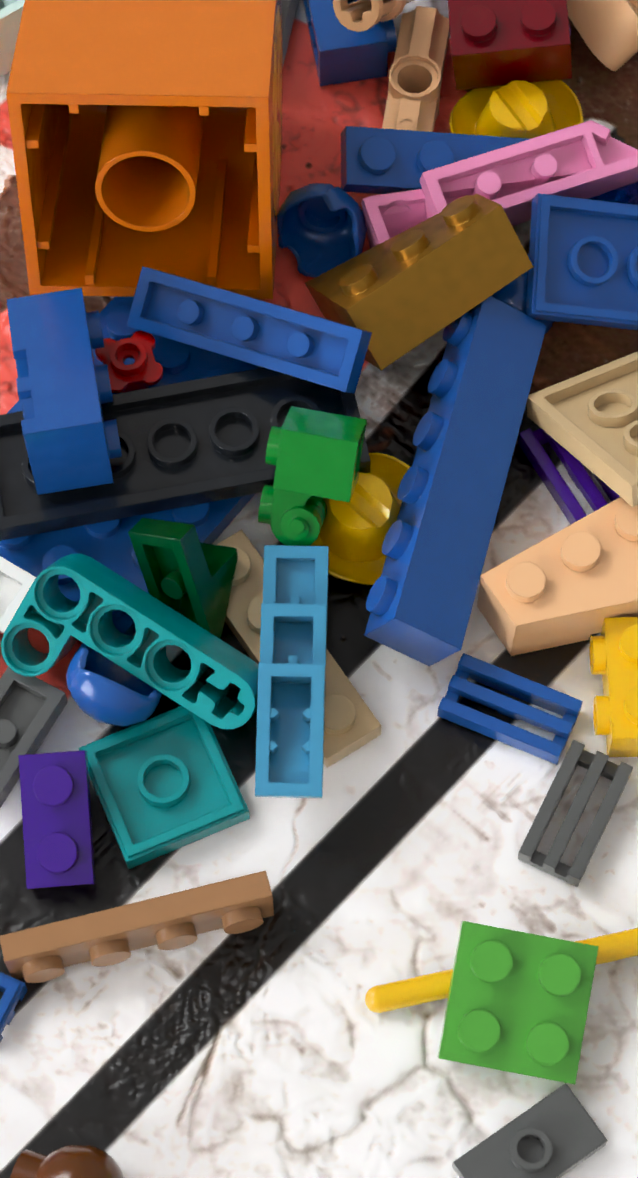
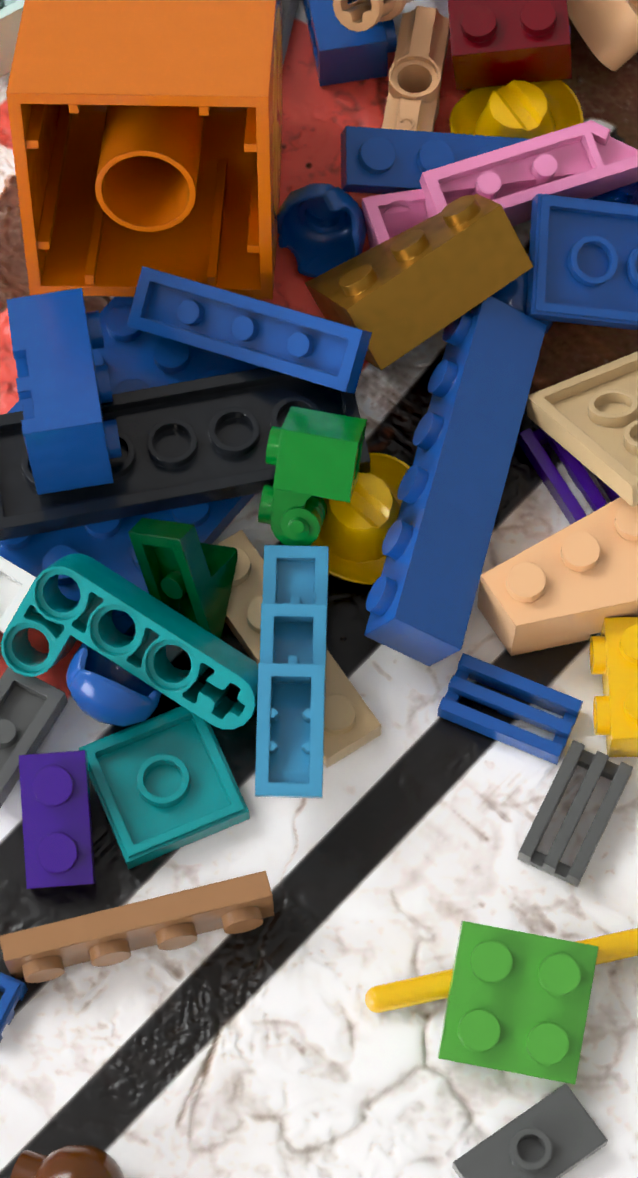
(131, 377): red plate -> none

